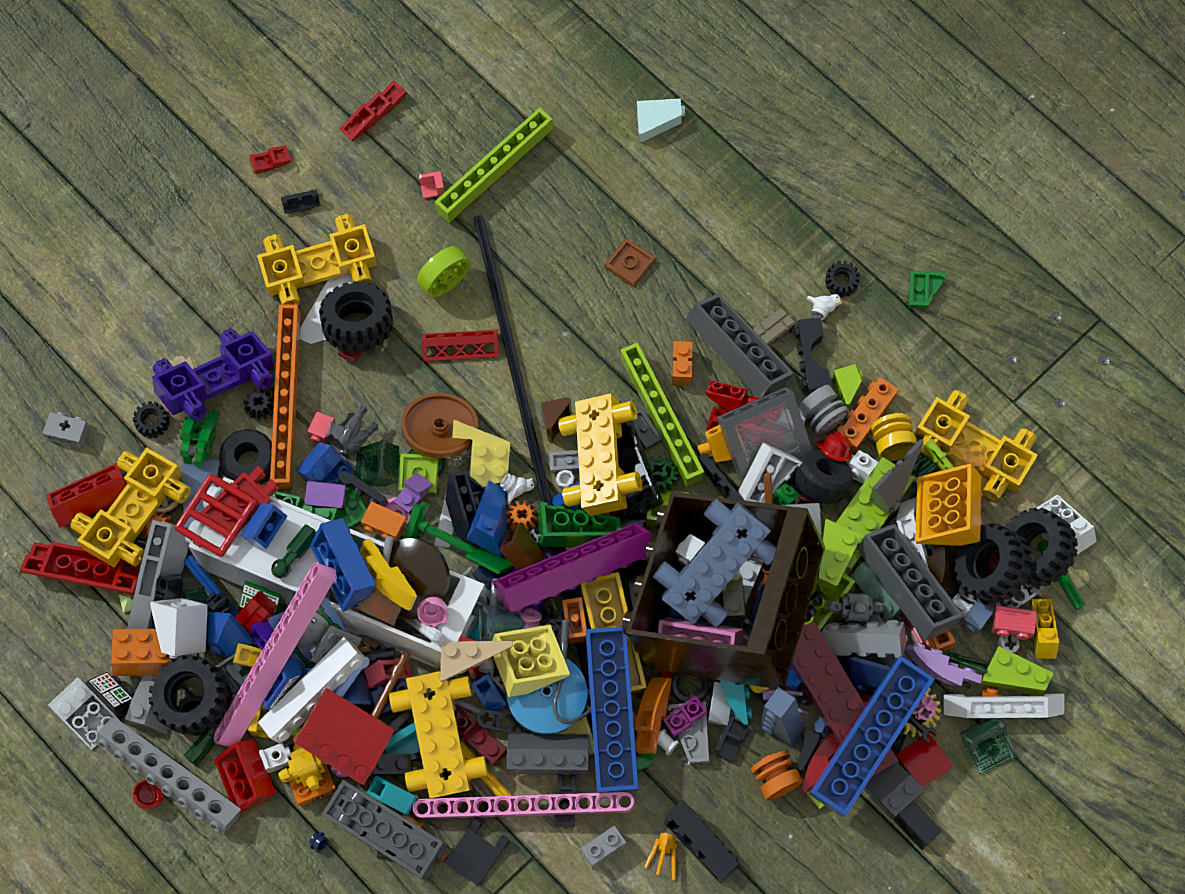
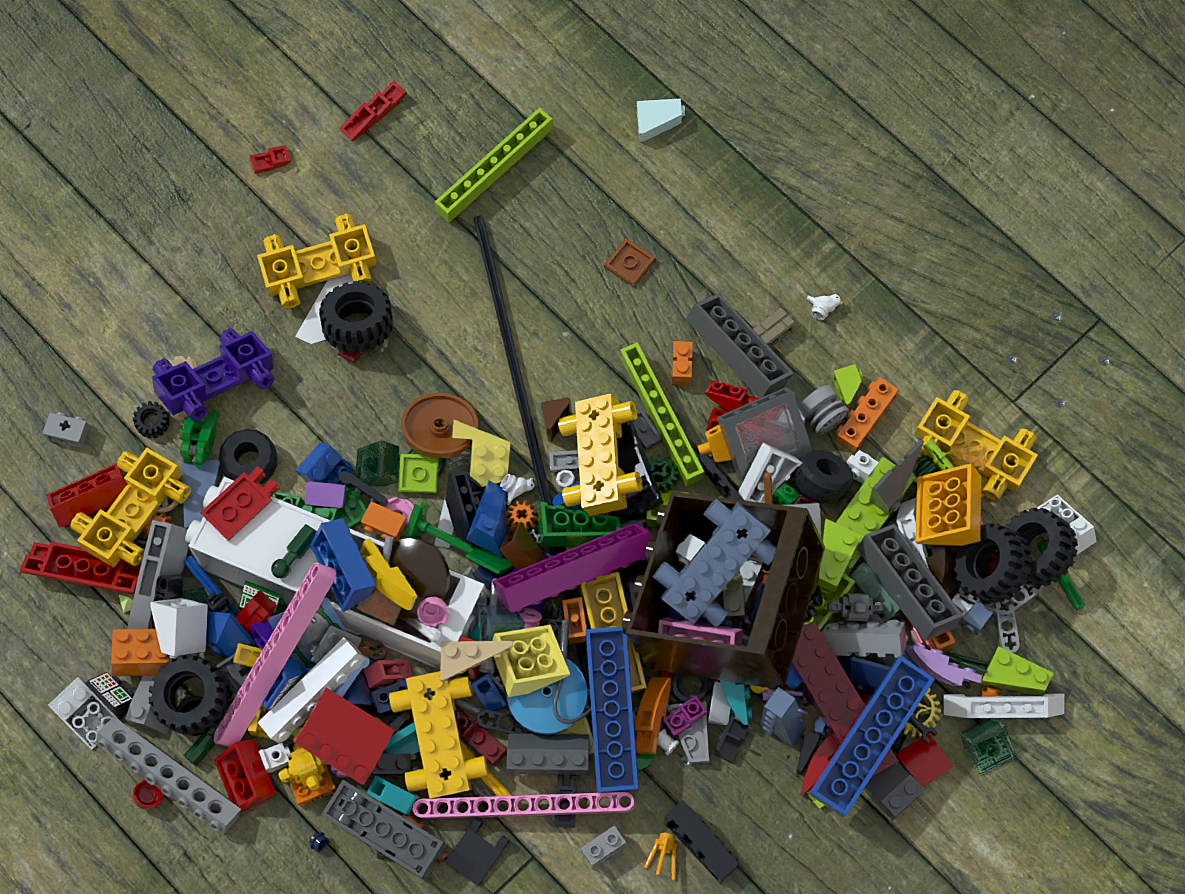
(202, 495): red bar -> none
(259, 410): black gear -> none
(264, 525): blue brick -> none
(285, 396): orange brick -> none
(300, 201): black hinge -> none
(319, 428): coral brick -> none
(347, 437): dark grey piece -> none
(380, 654): black pin -> none
(397, 671): dark orange bar -> none
(415, 489): medium lavender slope -> none
(431, 185): coral panel -> none
(443, 271): lime piece -> none
(460, 338): red fence -> none
(778, 779): orange wheel -> none
(810, 334): black arch -> none
(836, 447): red piece -> none
(846, 269): black tyre -> none
(893, 436): yellow wheel -> none
(917, 825): black hinge -> none
(923, 287): green wing -> none
(925, 708): bright pink gear -> none
(1014, 622): coral brick -> none
(1045, 635): yellow slope -> none

